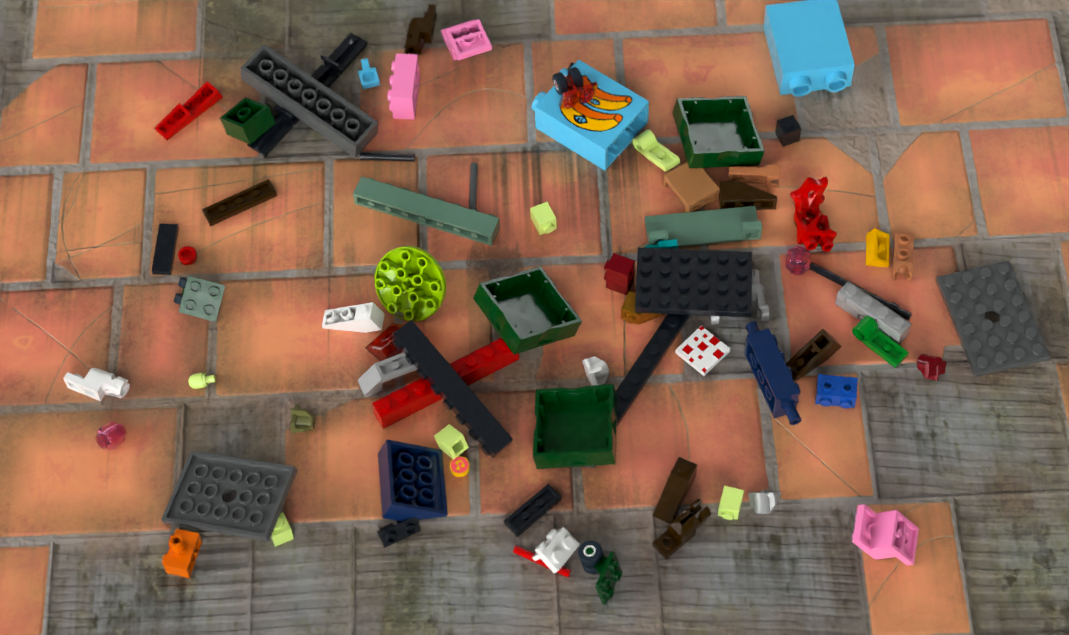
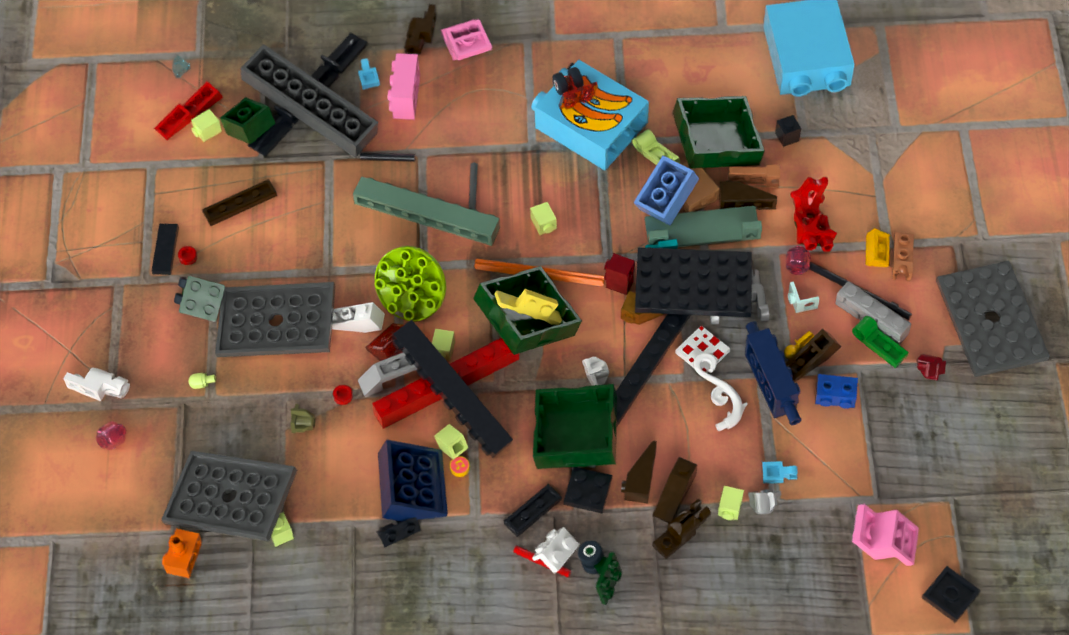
(179, 66): none -> clear light blue tile
(206, 125): none -> yellowish green brick
(246, 316): none -> dark grey plate
(342, 394): none -> red tile
(444, 342): none -> yellowish green brick
(531, 304): none -> light yellow bracket
(554, 274): none -> orange axle
(587, 490): none -> black plate
(639, 478): none -> dark brown slope
(666, 190): none -> medium blue brick
(722, 387): none -> white plant
(775, 472): none -> medium azure plate
(791, 350): none -> yellow axle
(799, 305): none -> light aqua bracket
(951, 594): none -> black plate

